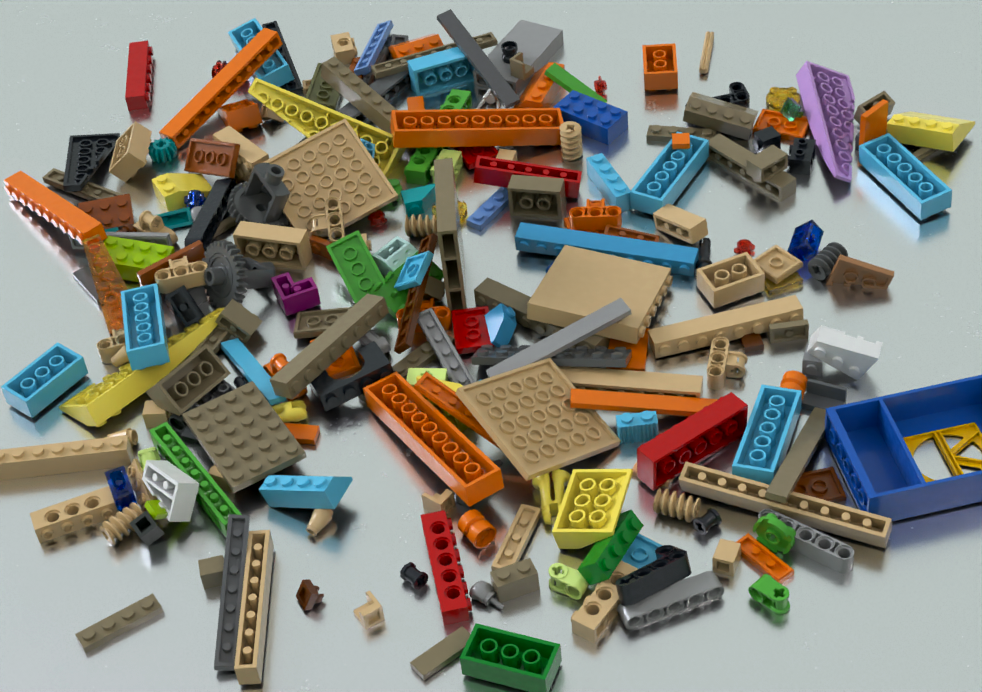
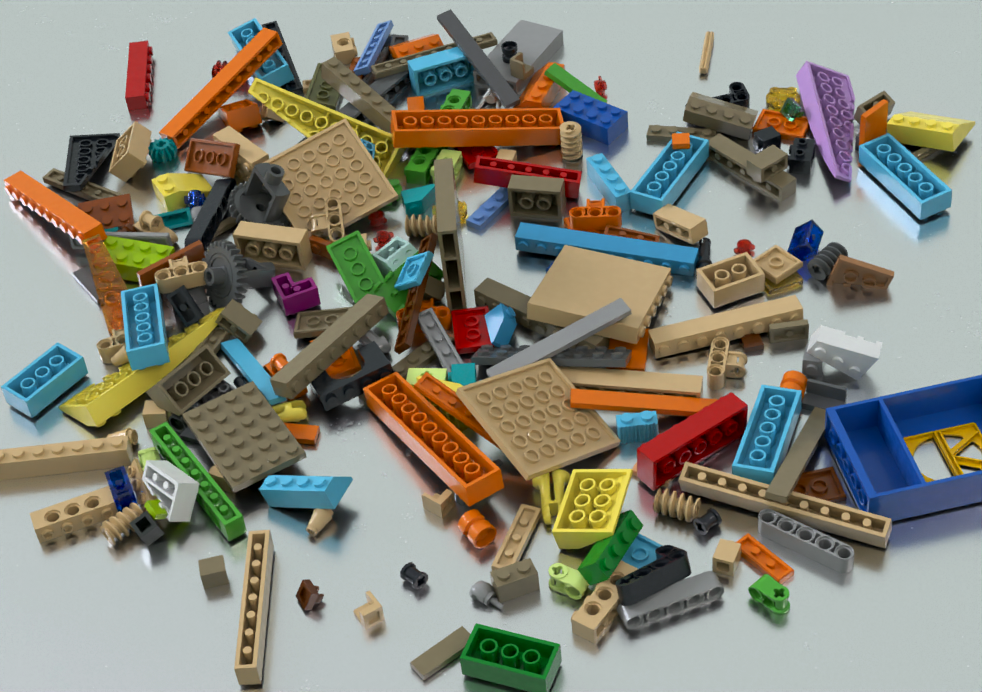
(119, 623): dark tan plate -> none
(231, 591): dark grey plate -> none
(383, 237): none -> clear red plate
(445, 569): red brick -> none
(463, 373): none -> teal slope
(660, 67): orange brick -> none
(774, 534): bright green plate -> none

